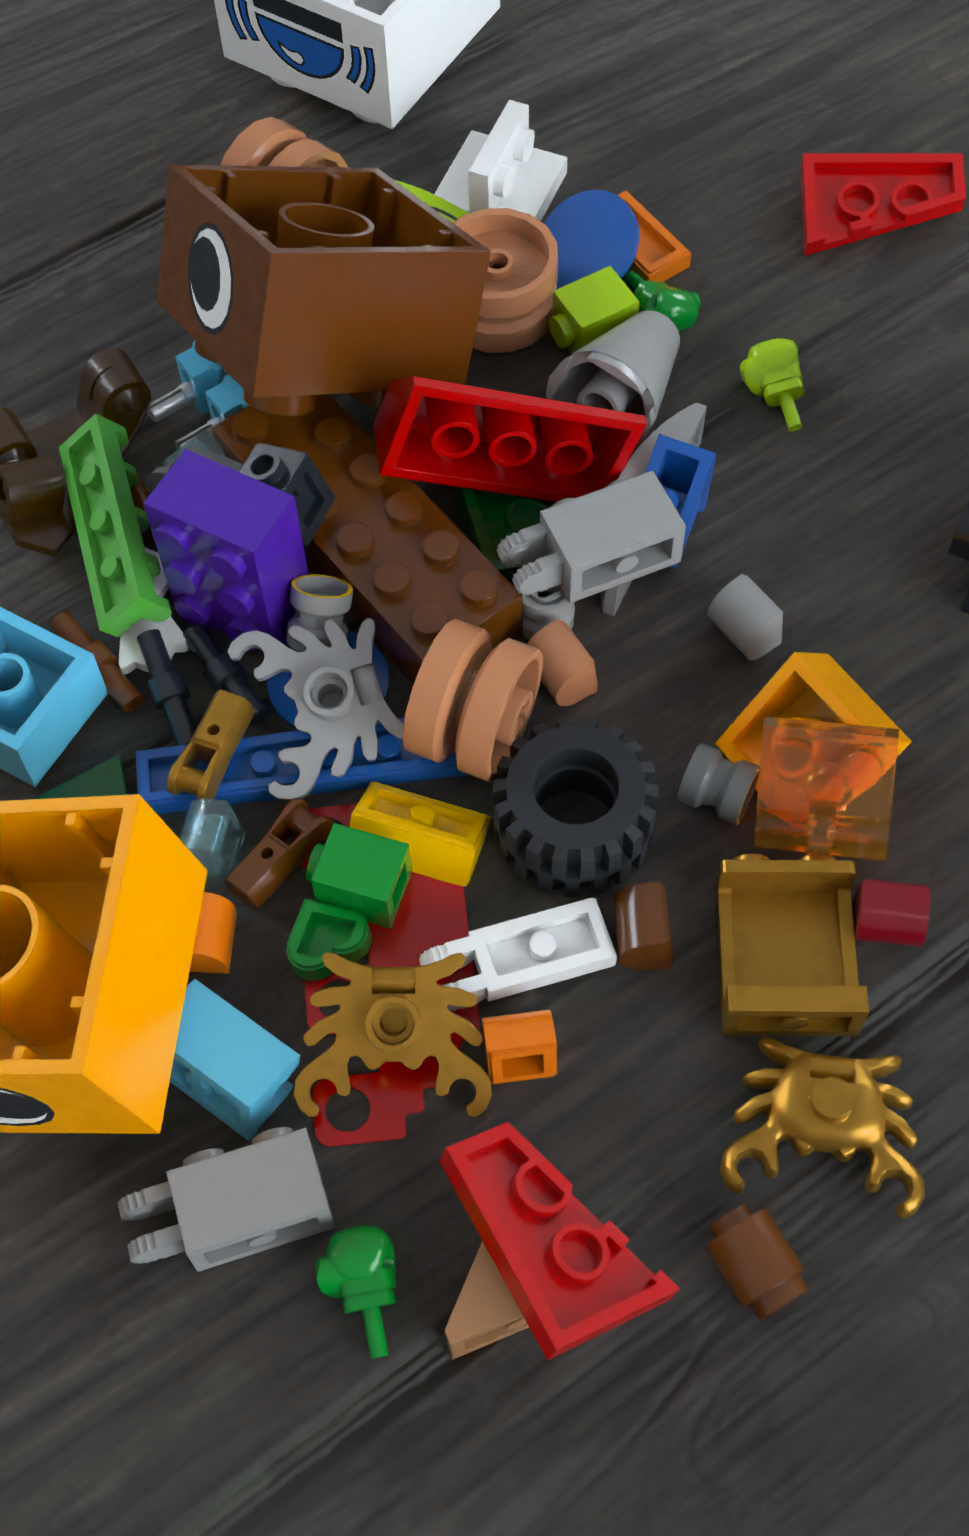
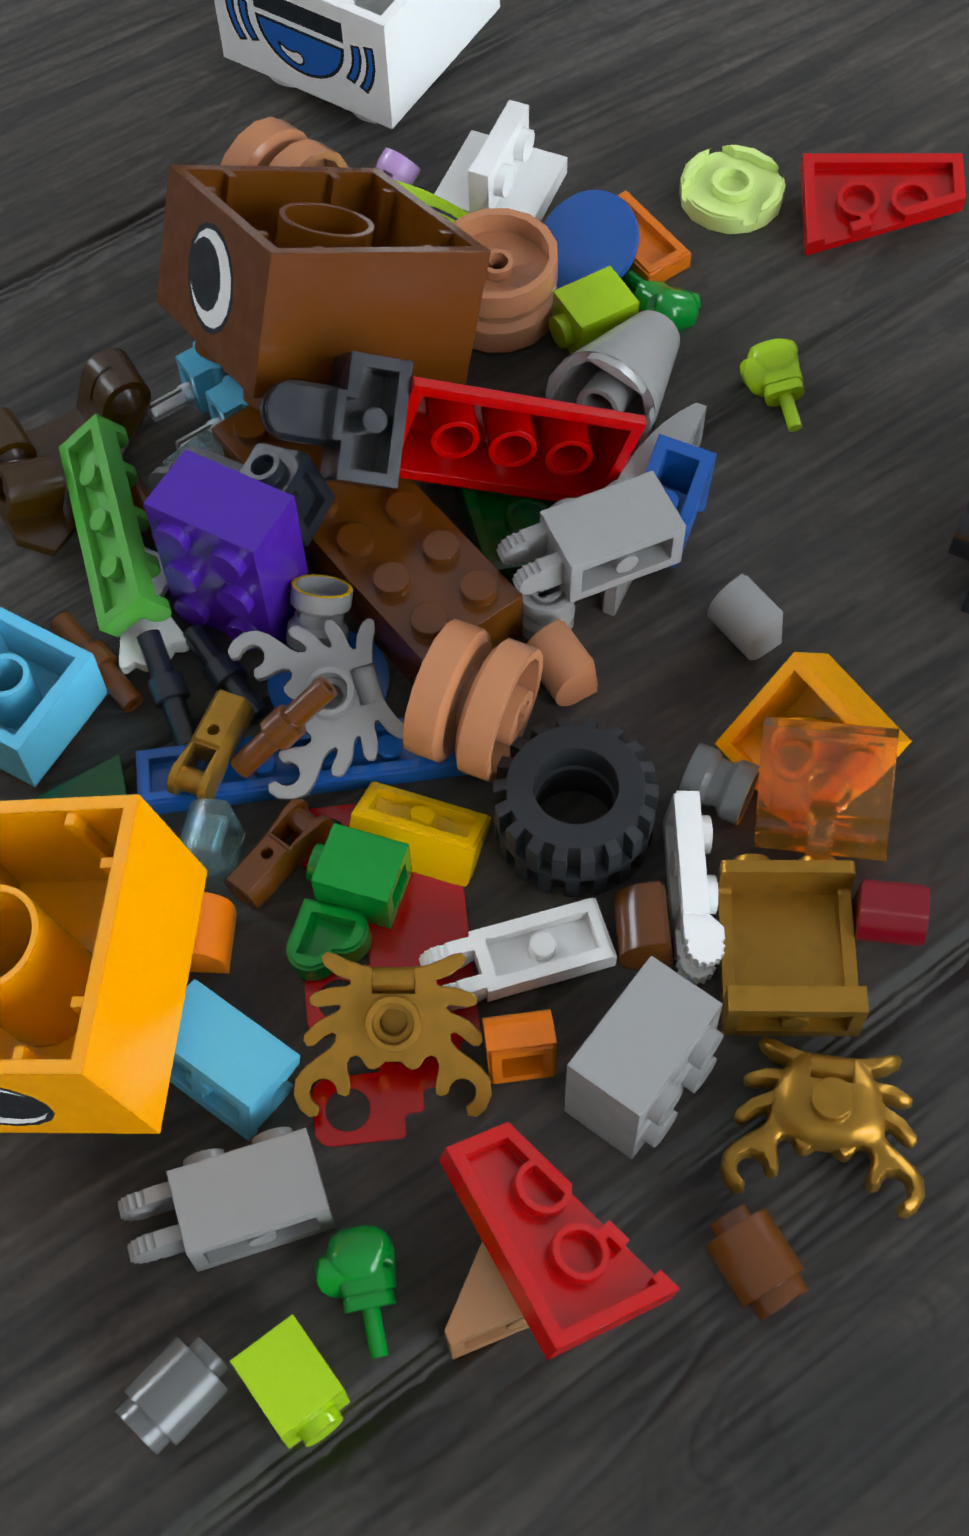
(173, 1393): none -> dark grey brick
(283, 727): none -> reddish brown bar
(292, 1384): none -> lime brick
(353, 419): none -> black brick
(398, 166): none -> lavender hinge
(642, 1059): none -> light grey brick
(691, 892): none -> white hinge
(732, 189): none -> yellowish green tile

